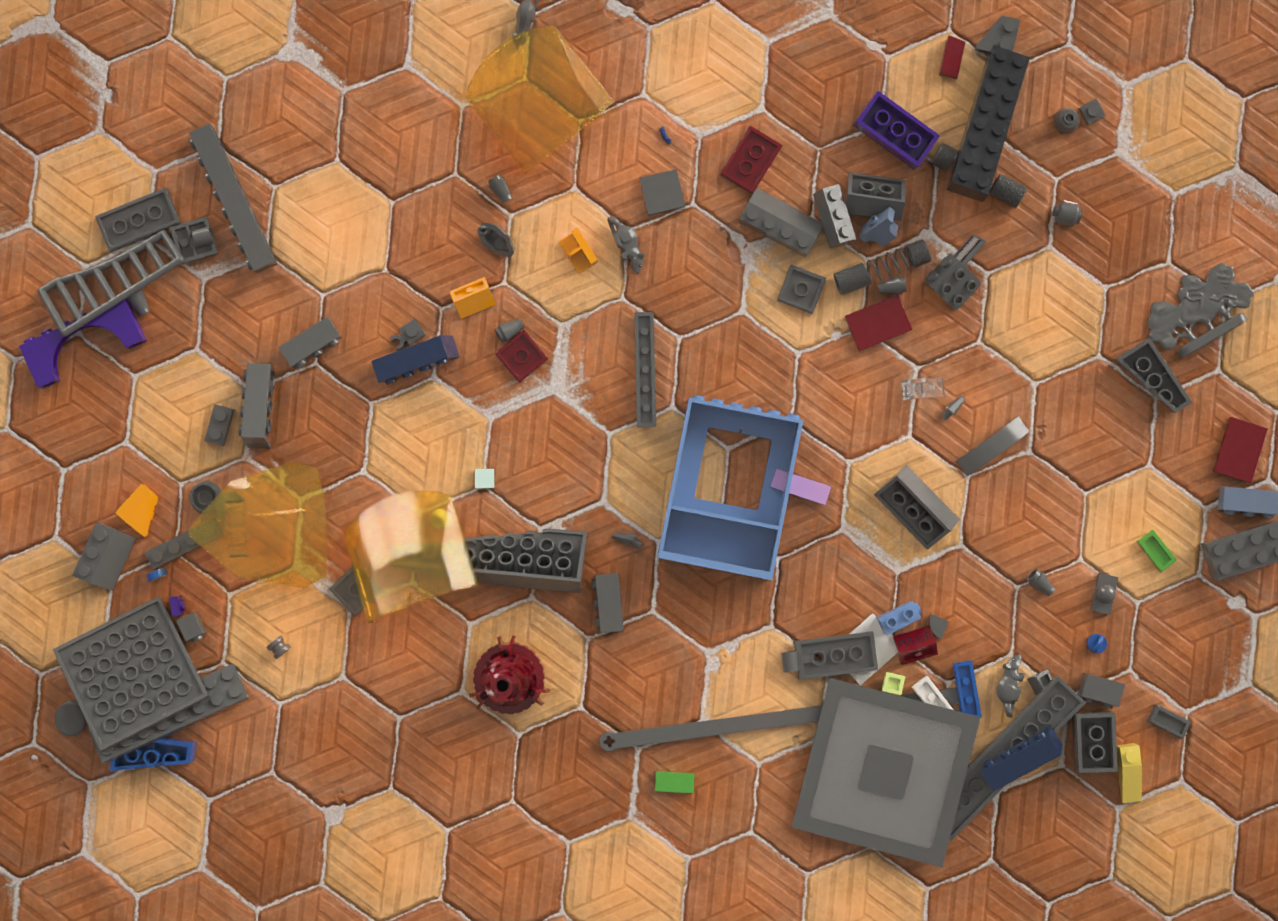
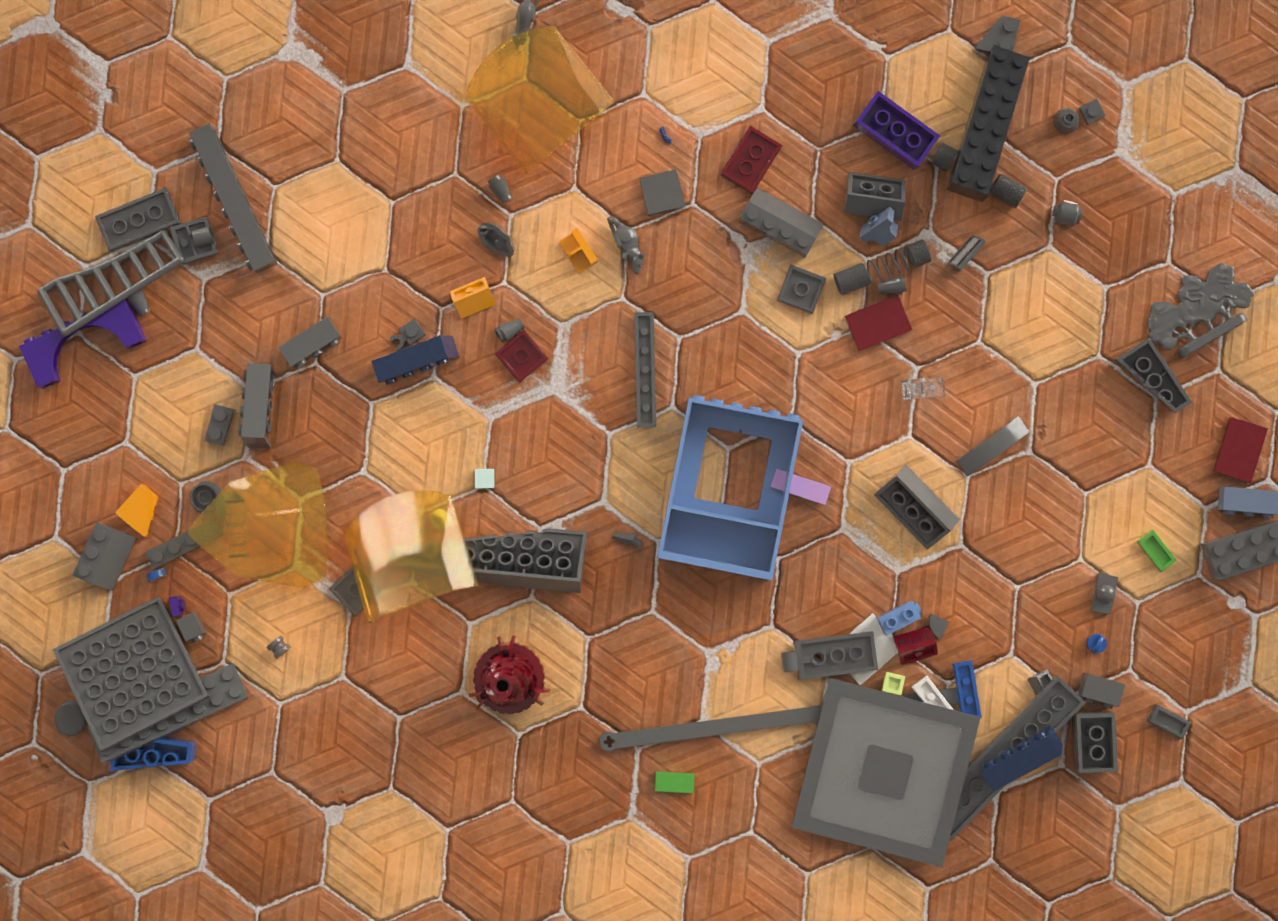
(608, 602): dark grey brick -> none
(834, 216): brick -> none
(952, 57): dark red slope -> none
(953, 281): dark grey bracket -> none
(953, 407): dark grey bar -> none
(1008, 688): dark grey animal -> none
(1040, 582): dark grey cone -> none
(1129, 772): light yellow slope -> none

